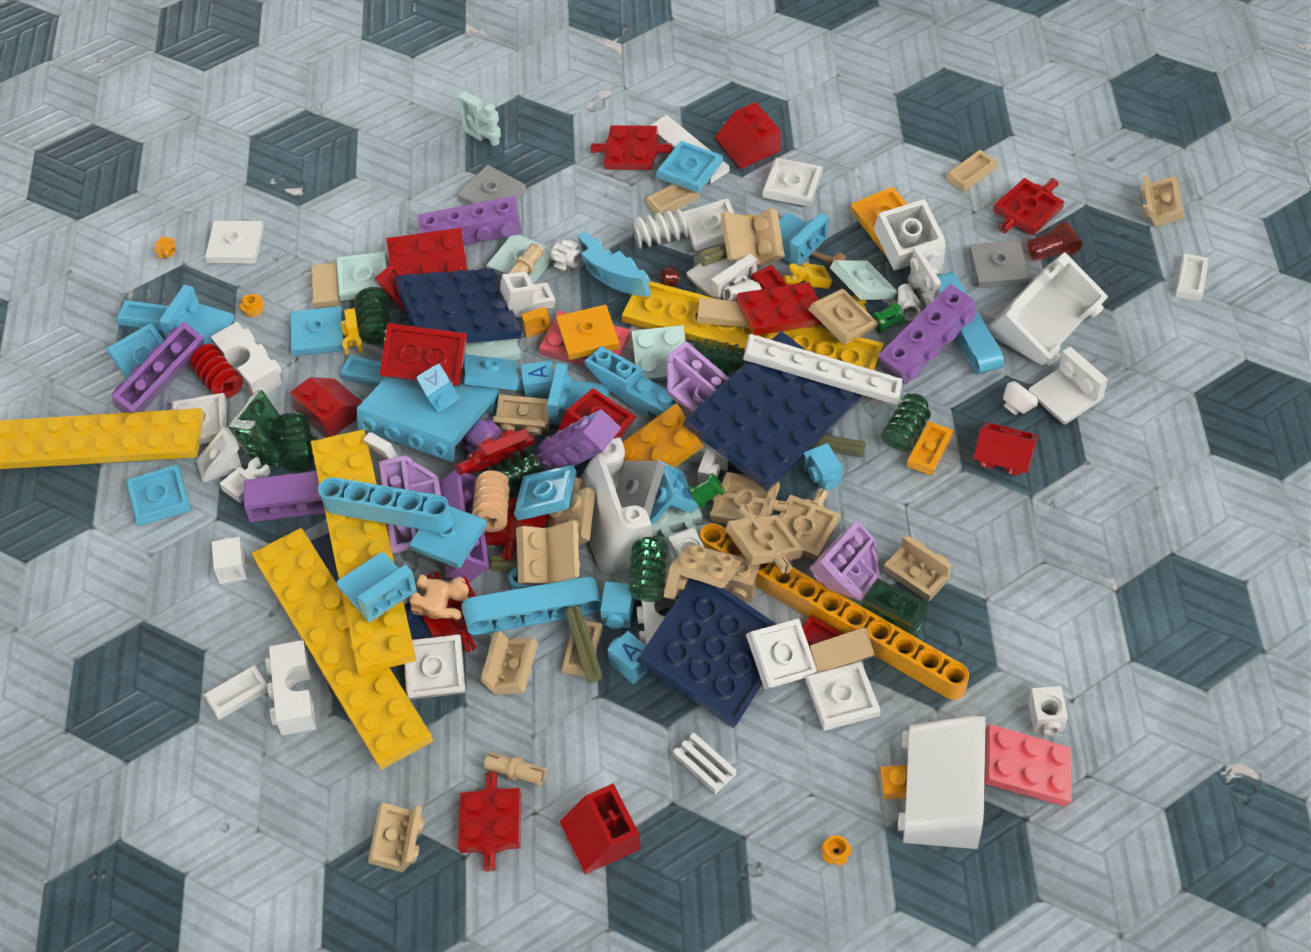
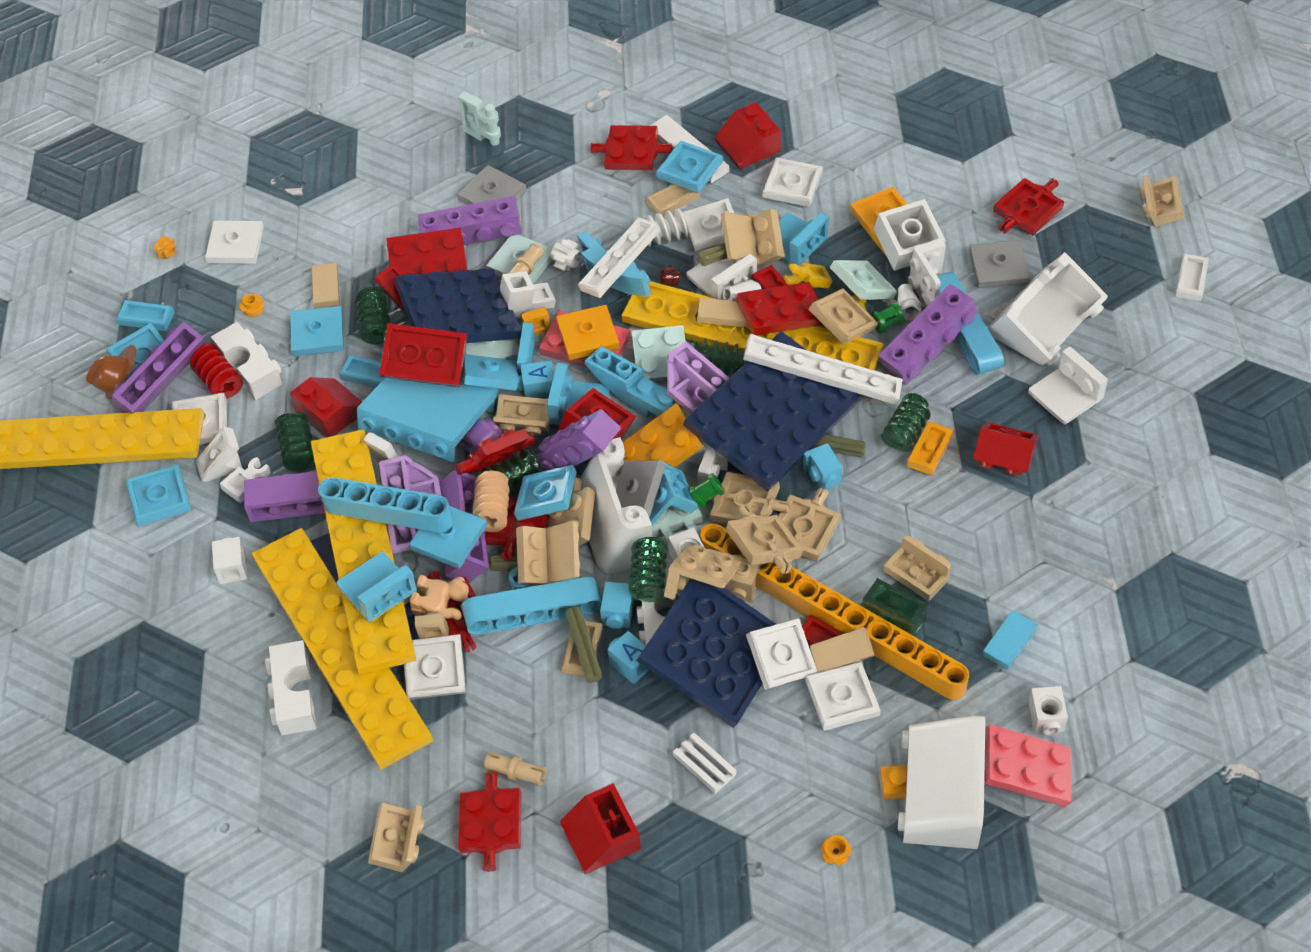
(110, 370): none -> dark orange piece
(201, 318): medium azure bracket -> none
(236, 692): white tile -> none
(256, 429): clear green bracket -> none
(351, 330): yellow plate -> none
(359, 273): light aqua plate -> none
(431, 625): none -> tan plate
(438, 388): medium azure brick -> none
(508, 664): tan bracket -> none
(526, 346): none -> medium azure tile
(619, 257): none -> white tile
(828, 259): medium nougat hand -> none
(849, 563): lavender wedge -> none
(971, 170): tan tile -> none
(1010, 640): none -> medium azure tile
(1018, 398): white cone -> none
(1060, 240): clear red piece -> none

